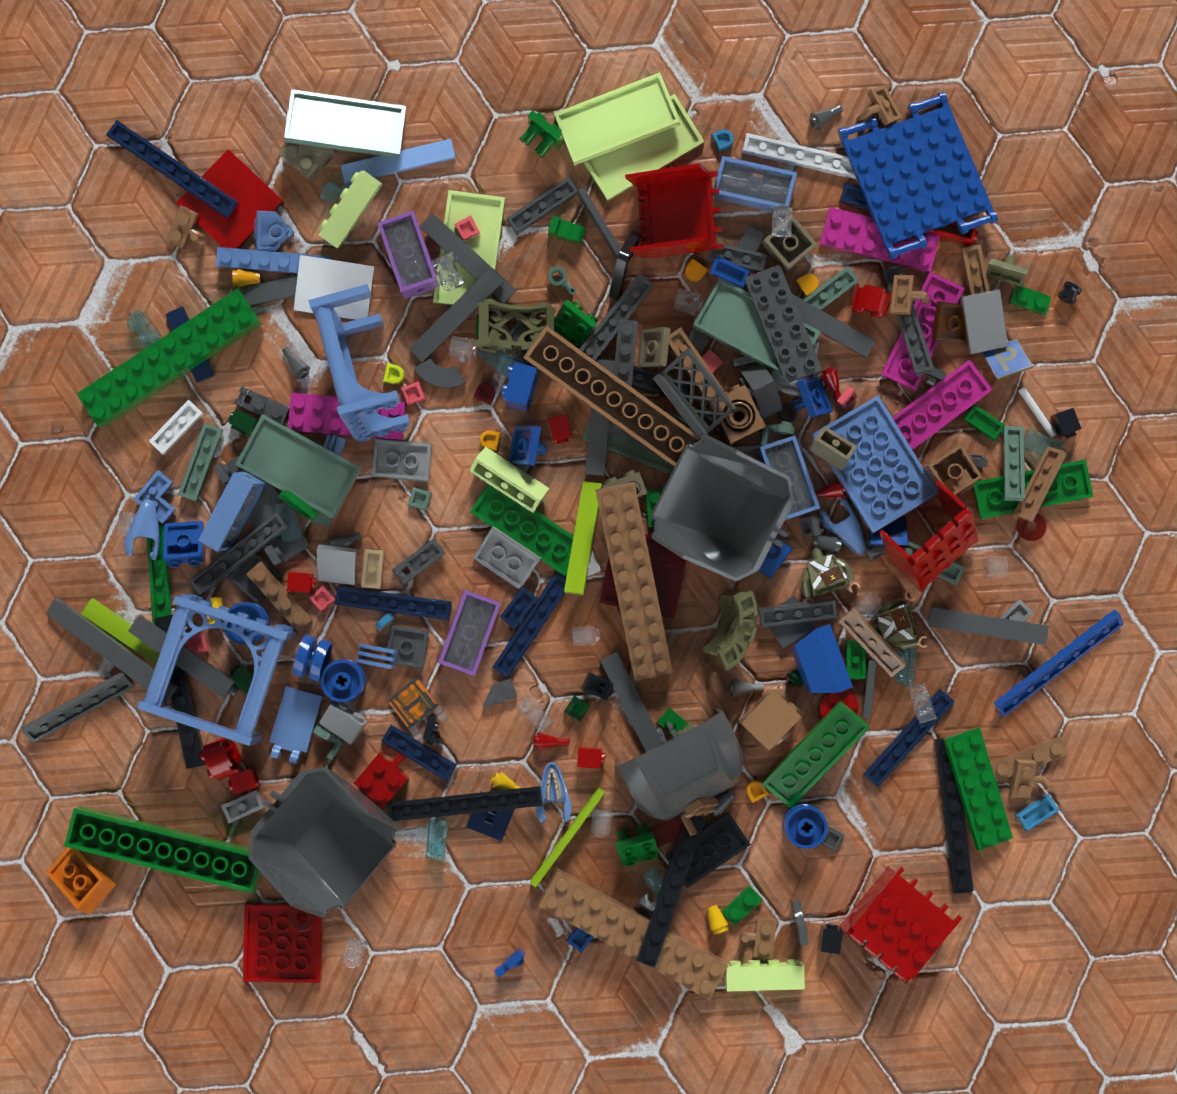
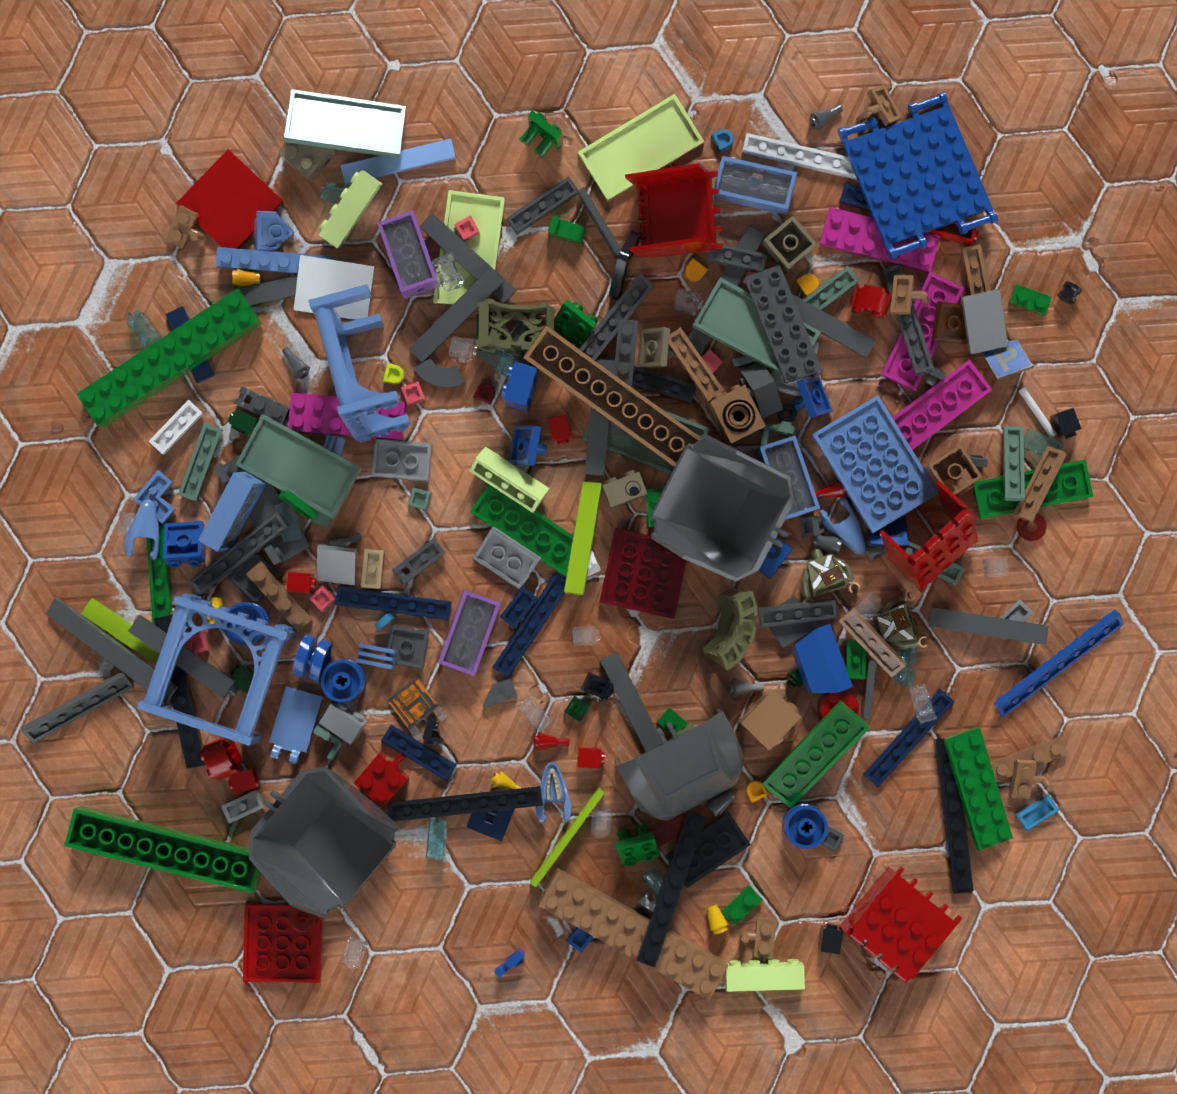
(80, 880): orange slope -> none
(172, 169): dark blue tile -> none
(490, 440): light orange tile -> none
(561, 280): sand green plate -> none
(617, 118): yellowish green tile -> none
(634, 580): medium nougat brick -> none
(683, 404): dark grey fence -> none
(698, 807): medium nougat plate -> none
(729, 271): blue tile -> none
(782, 221): clear brick -> none
(799, 923): dark grey tile -> none
(831, 379): red cone -> none
(833, 448): dark tan brick -> none
(847, 398): coral tile -> none
(983, 422): green tile -> none
(1007, 271): olive tile -> none

